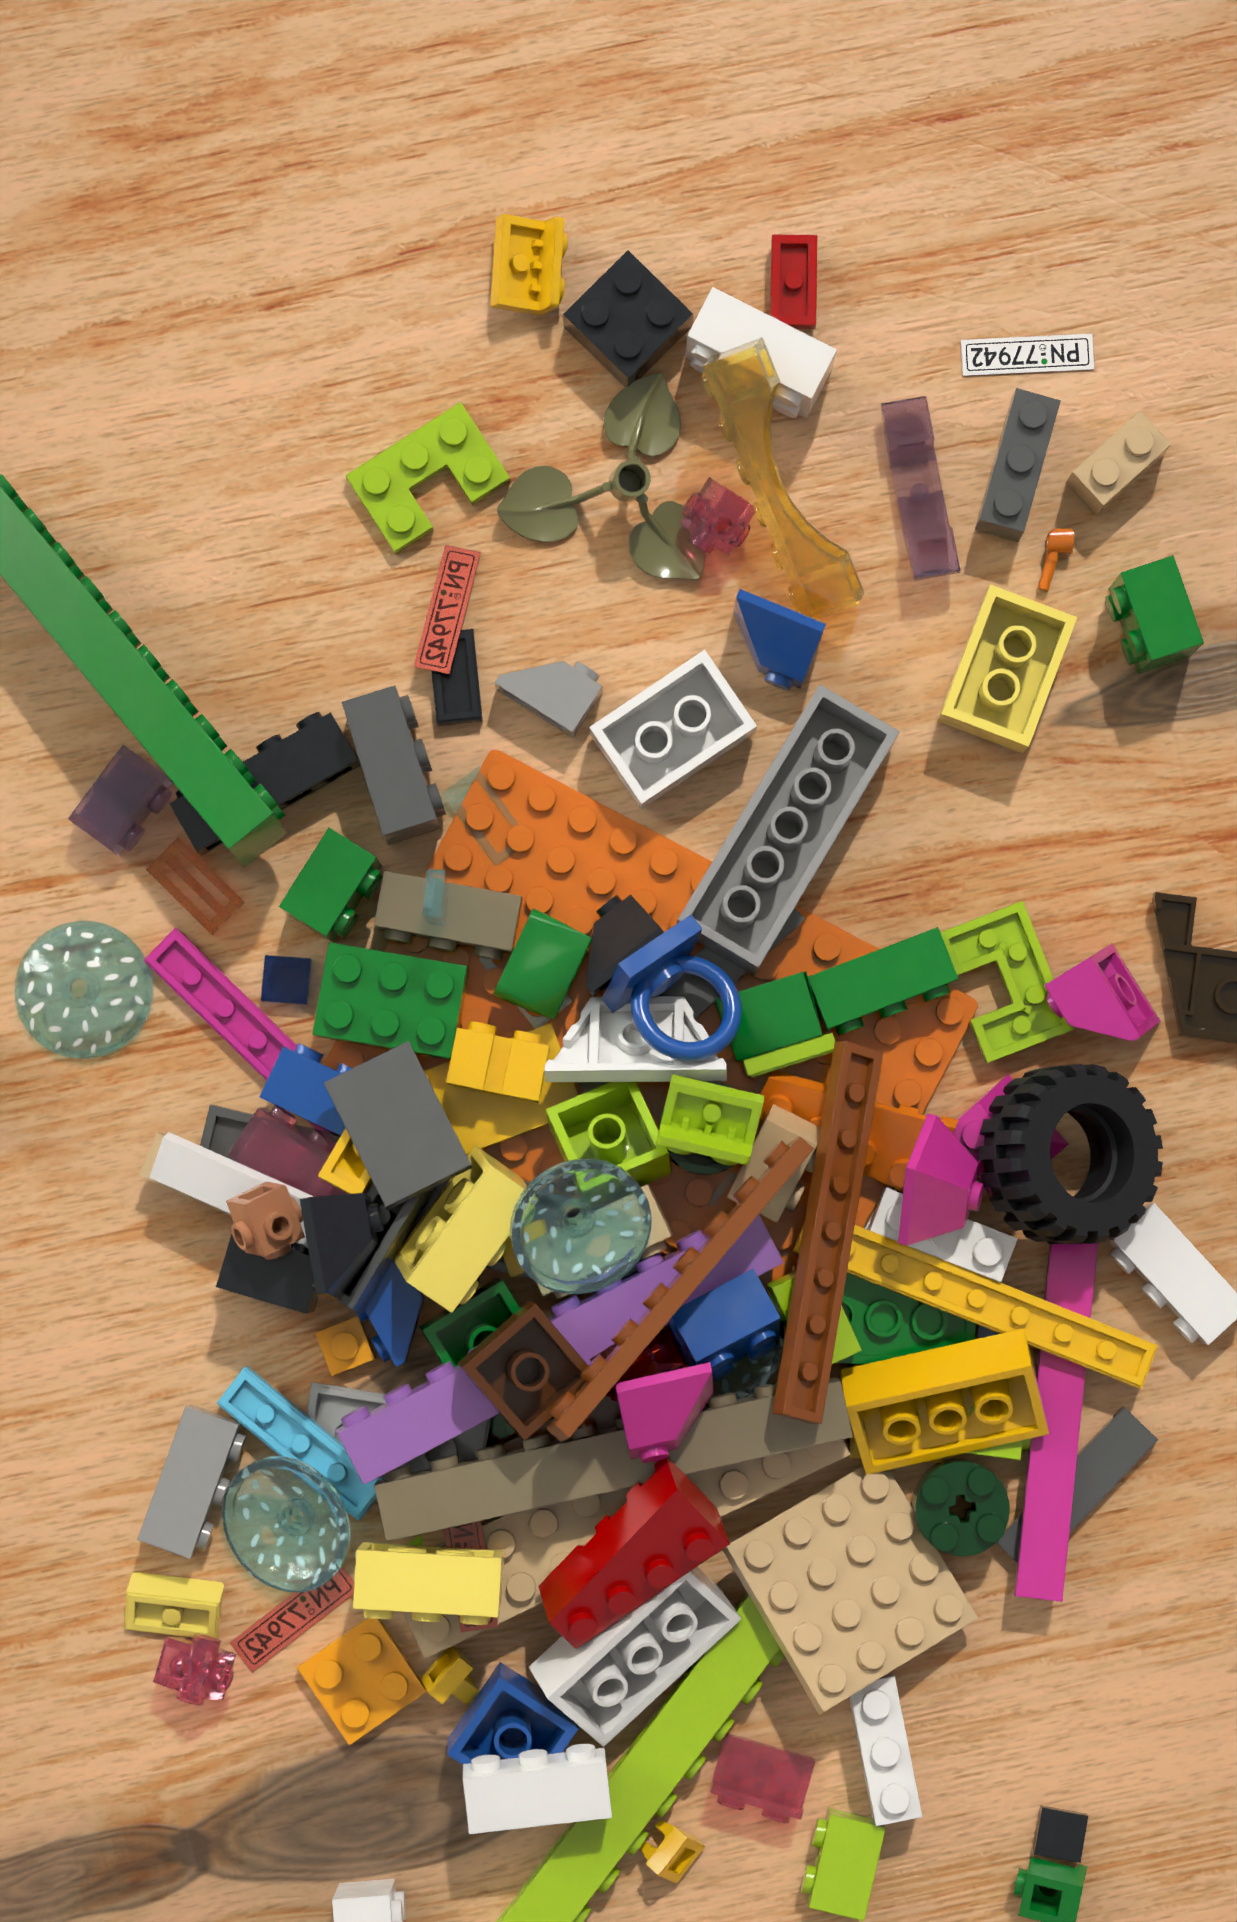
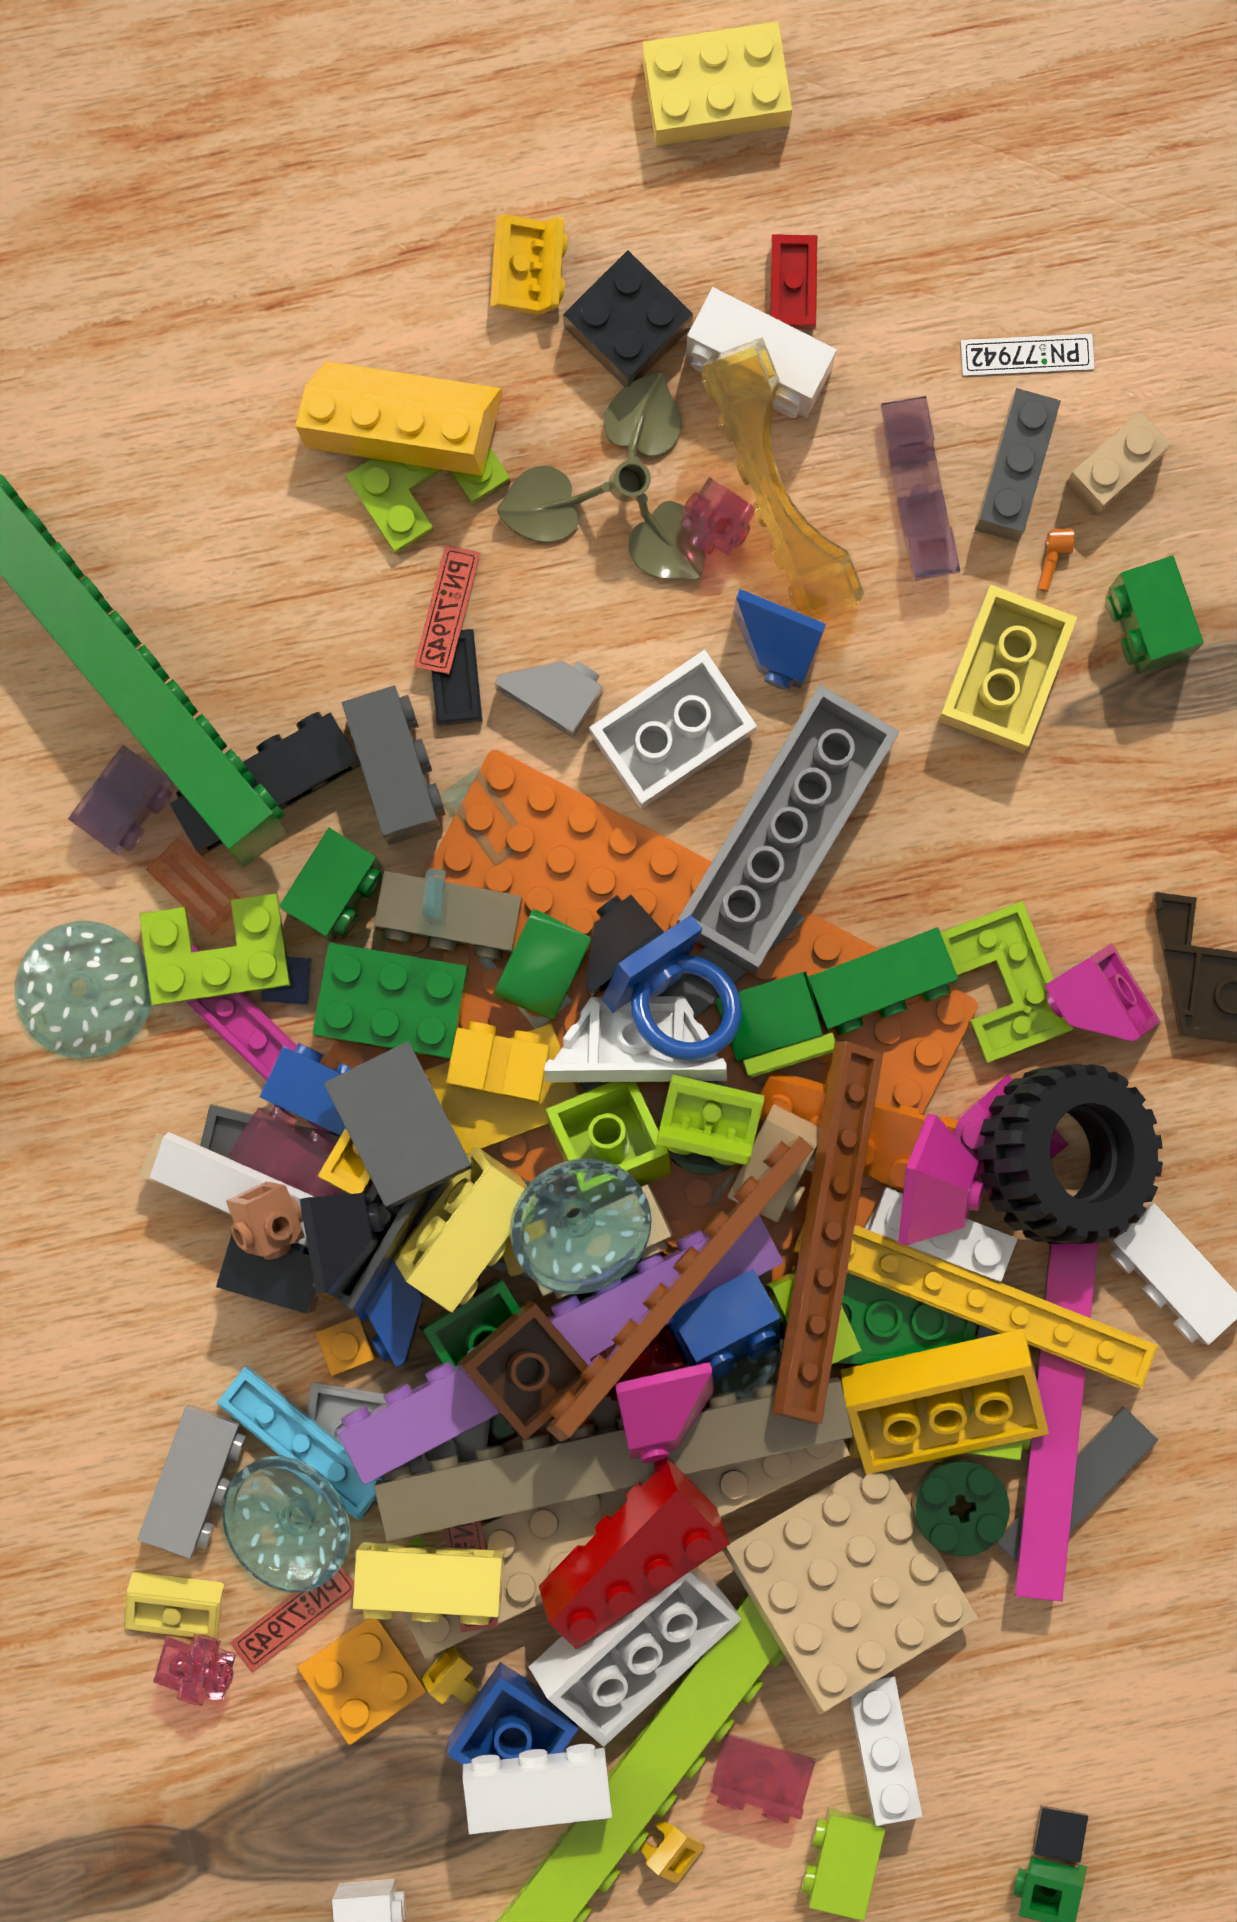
(185, 975): none -> lime plate
(398, 417): none -> yellow slope
(717, 83): none -> light yellow brick

